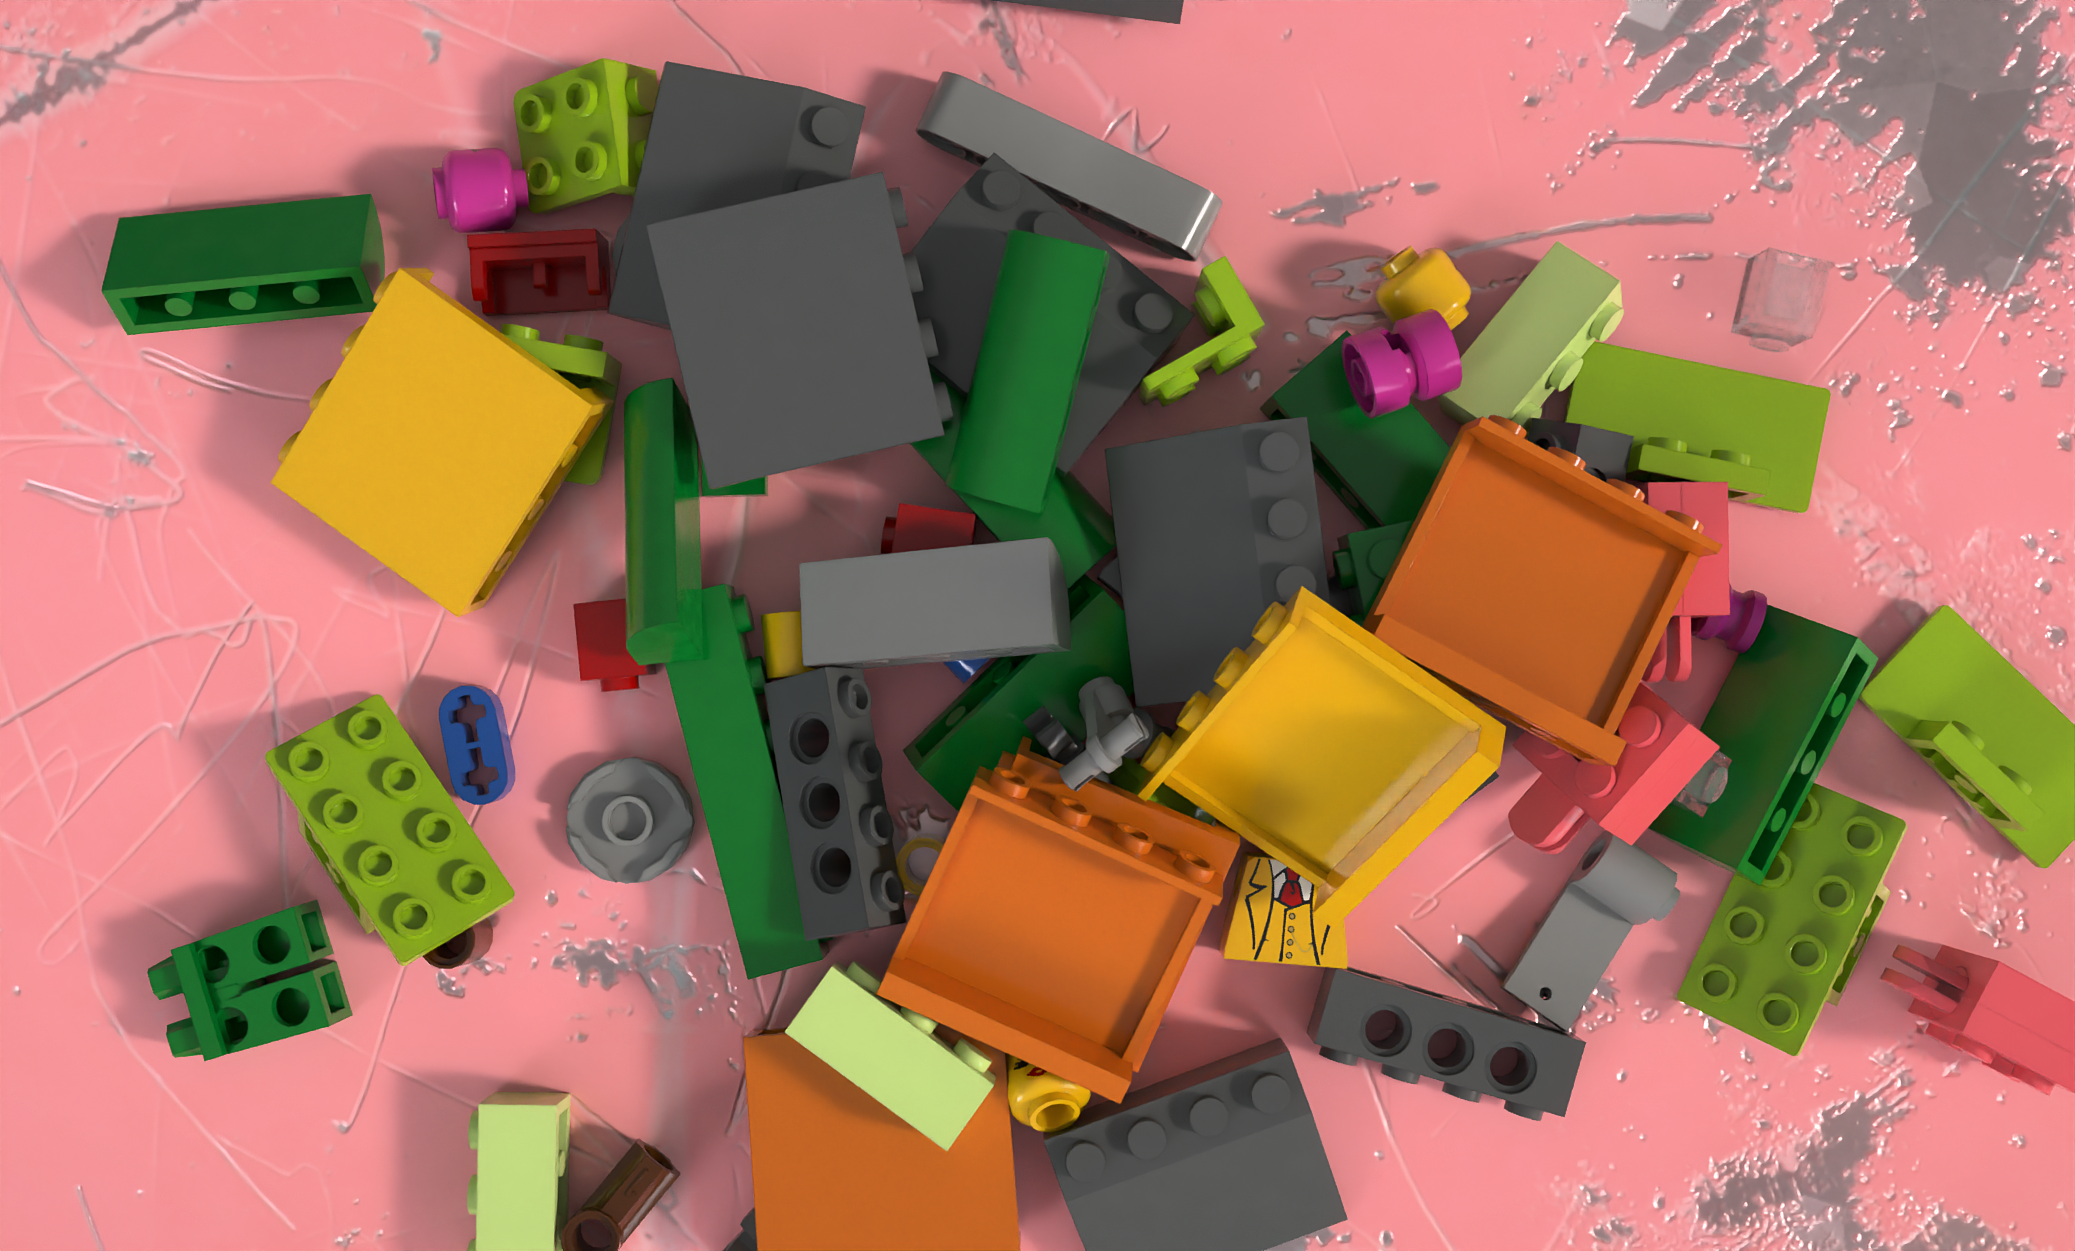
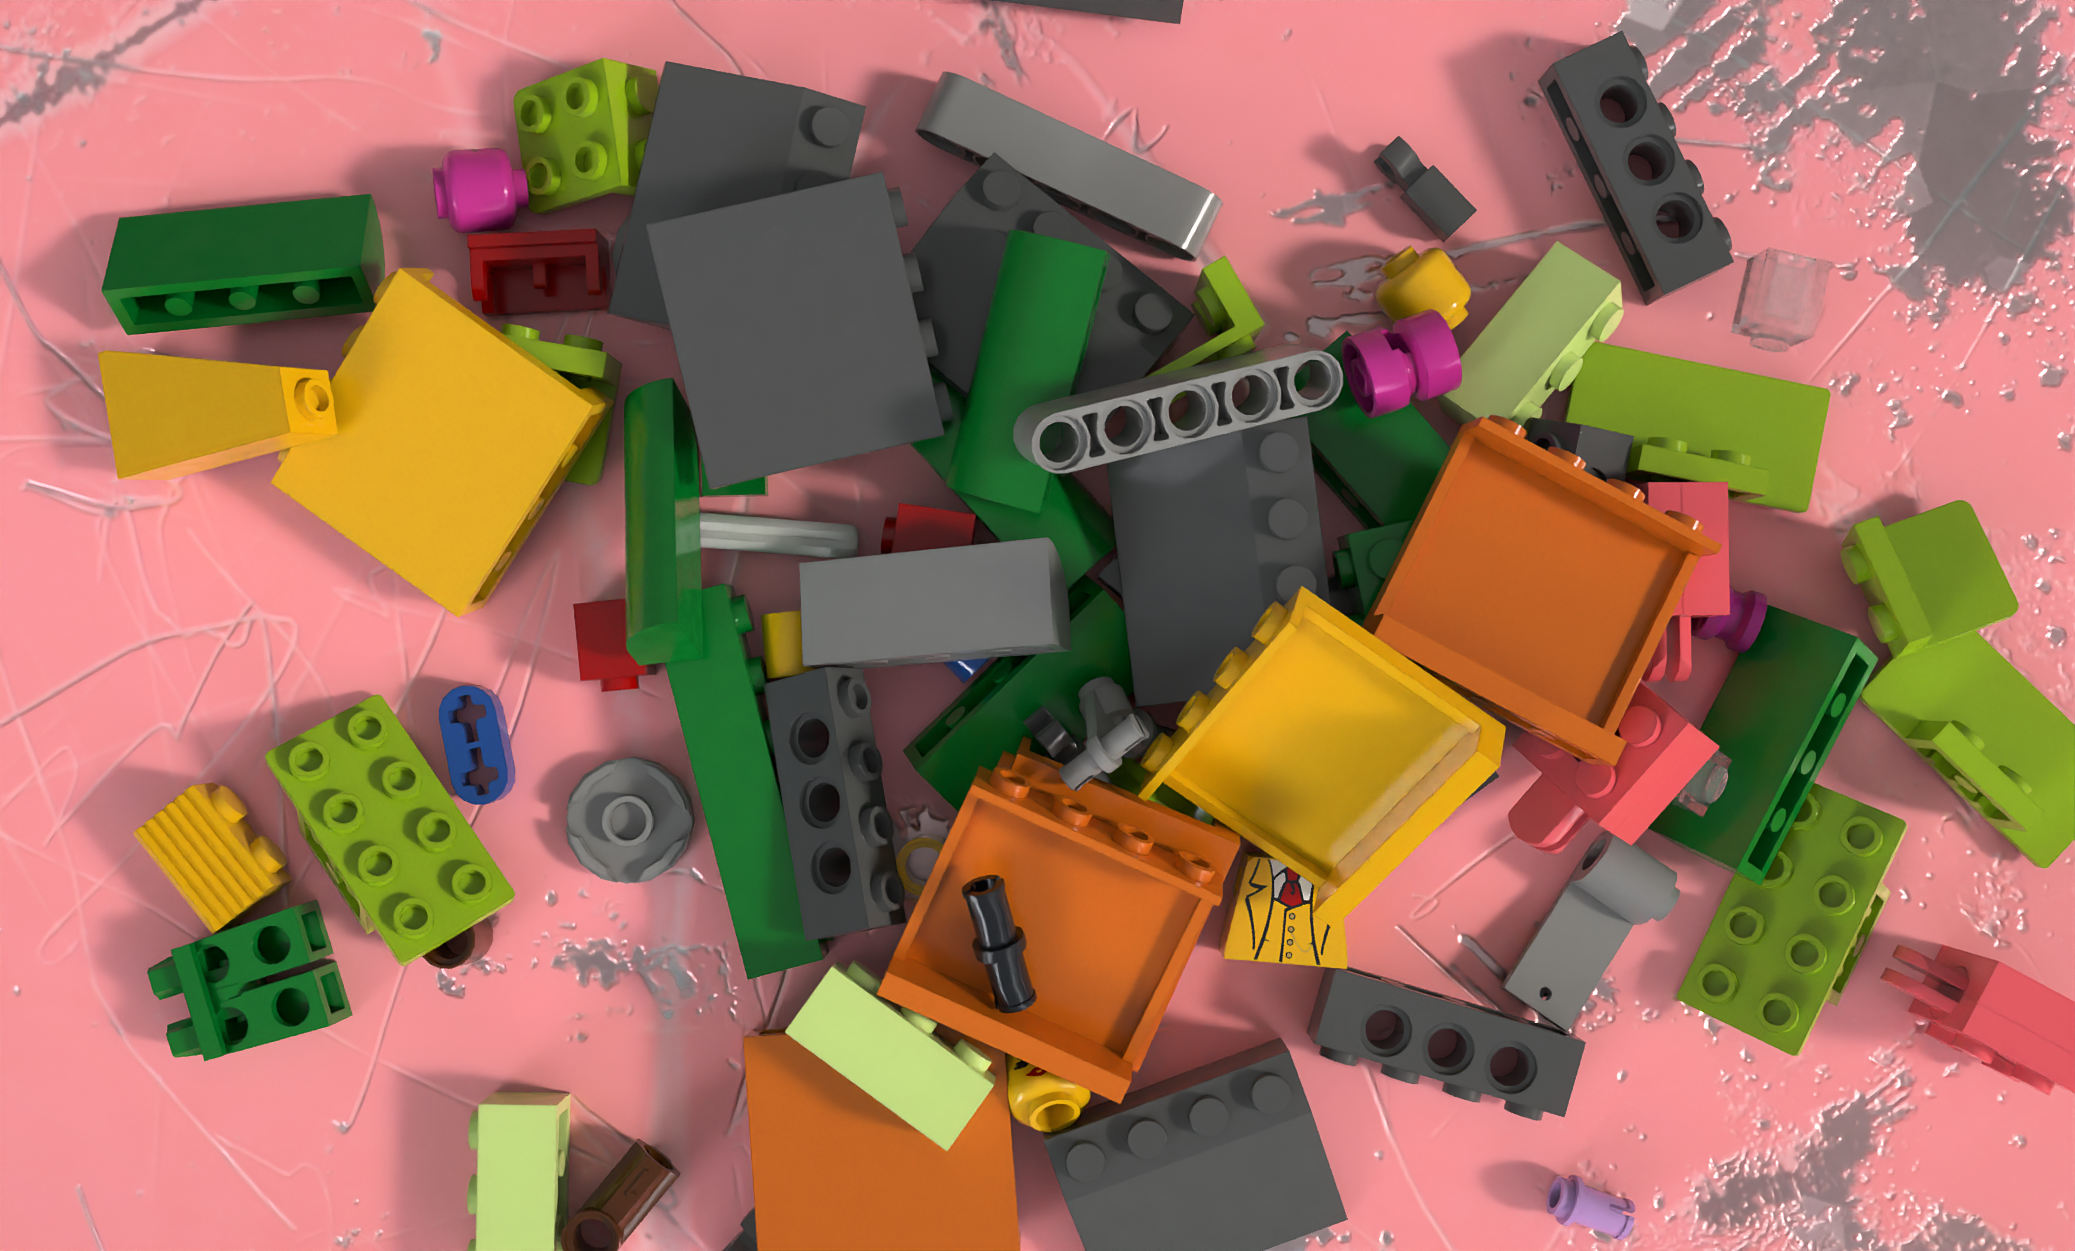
(201, 413): none -> yellow slope
(214, 855): none -> yellow brick
(778, 536): none -> white axle
(999, 943): none -> black pin
(1208, 413): none -> light grey beam
(1425, 190): none -> dark grey bar
(1577, 1203): none -> lavender pin
(1627, 203): none -> dark grey brick
(1927, 577): none -> lime bracket

